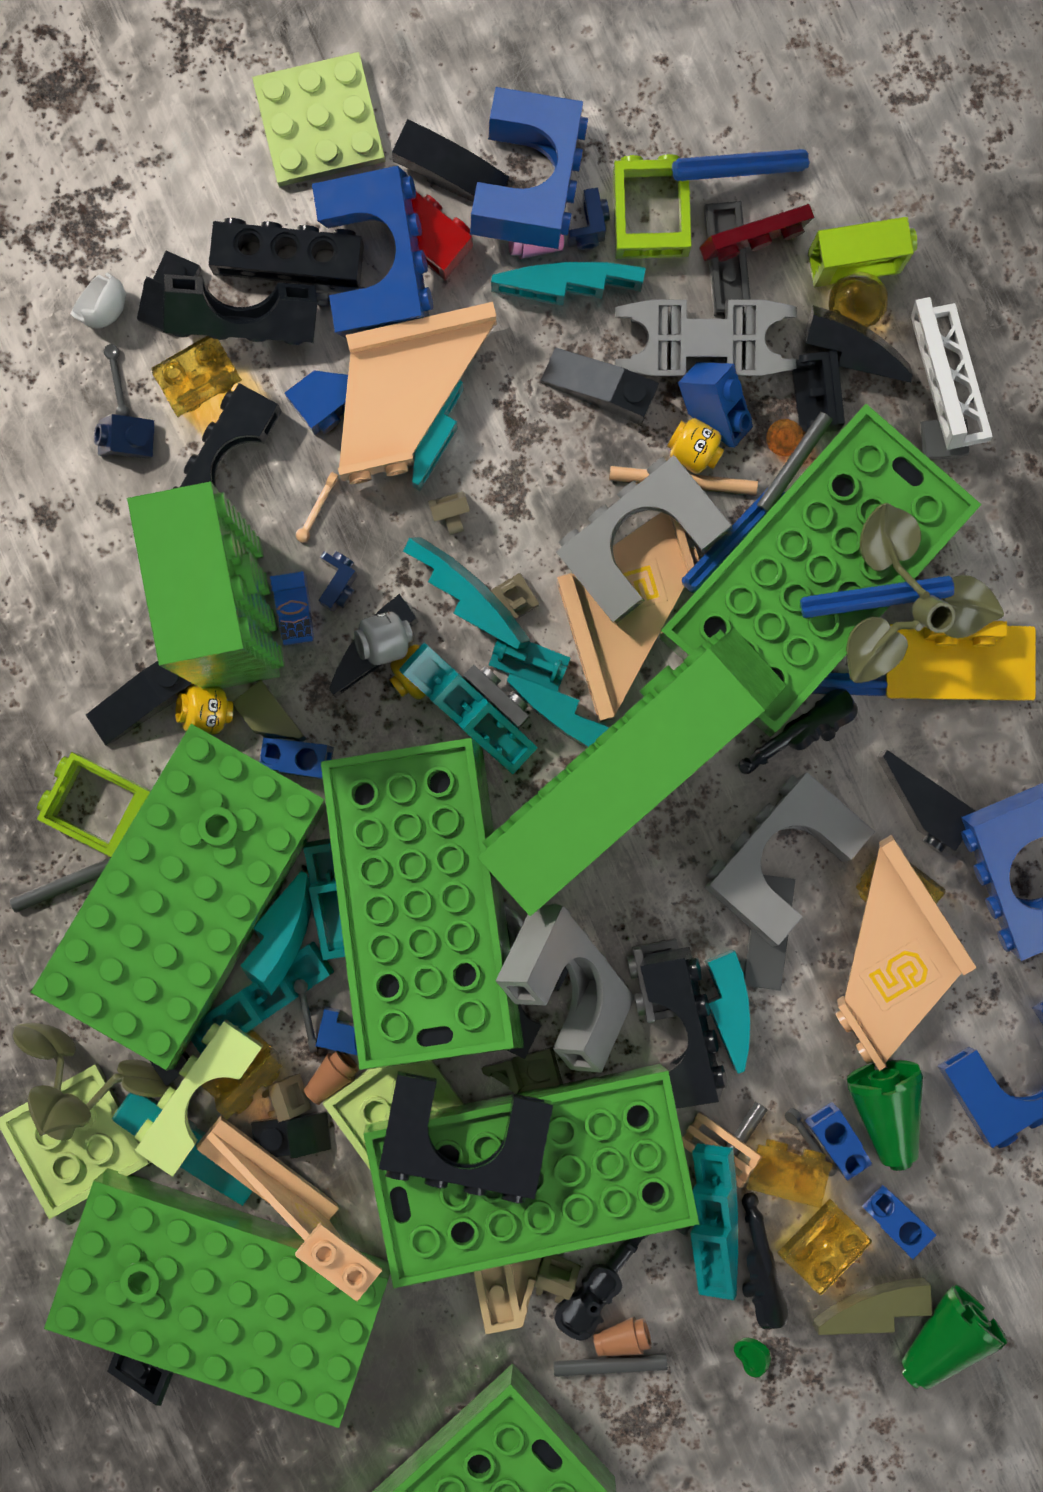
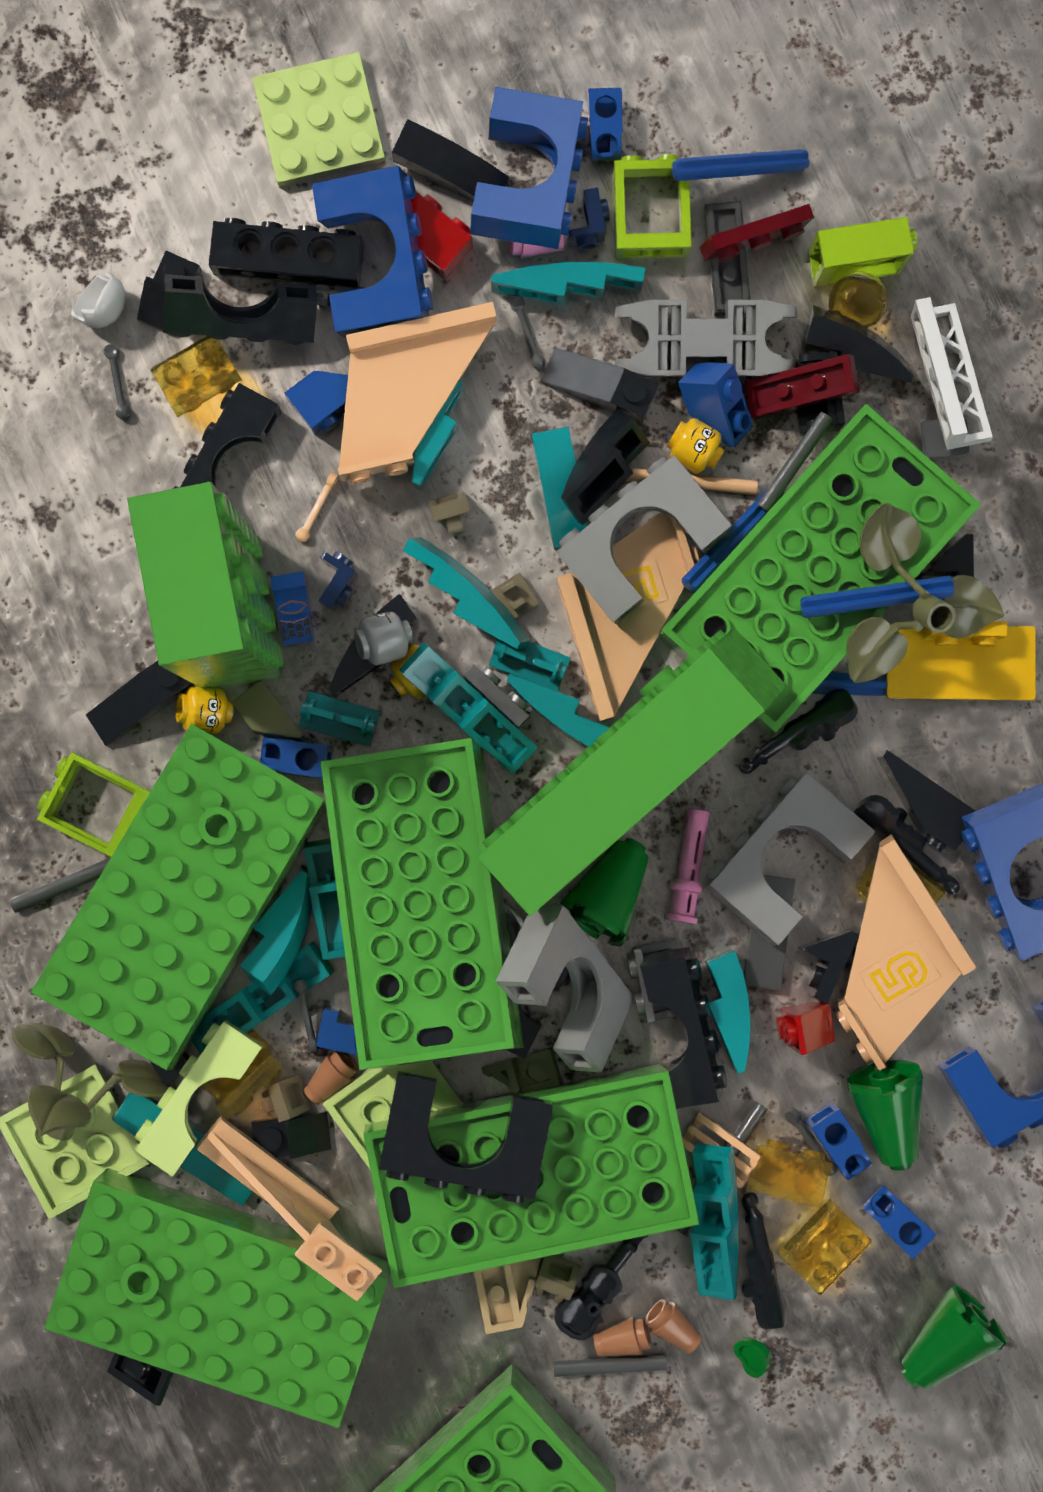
(124, 436): dark blue bracket -> none
(338, 718): none -> teal hinge
(517, 305): none -> dark grey hinge
(554, 464): none -> teal slope
(603, 465): none -> black slope
(605, 123): none -> blue leg
(609, 892): none -> green cone
(672, 1326): none -> nougat cone
(686, 885): none -> bright pink pin
(784, 437): clear orange tile -> none
(802, 386): none -> dark red plate
(806, 1026): none -> red slope
(835, 953): none -> black slope
(876, 1307): olive slope -> none
(888, 820): none -> black piece
(956, 560): none -> black slope

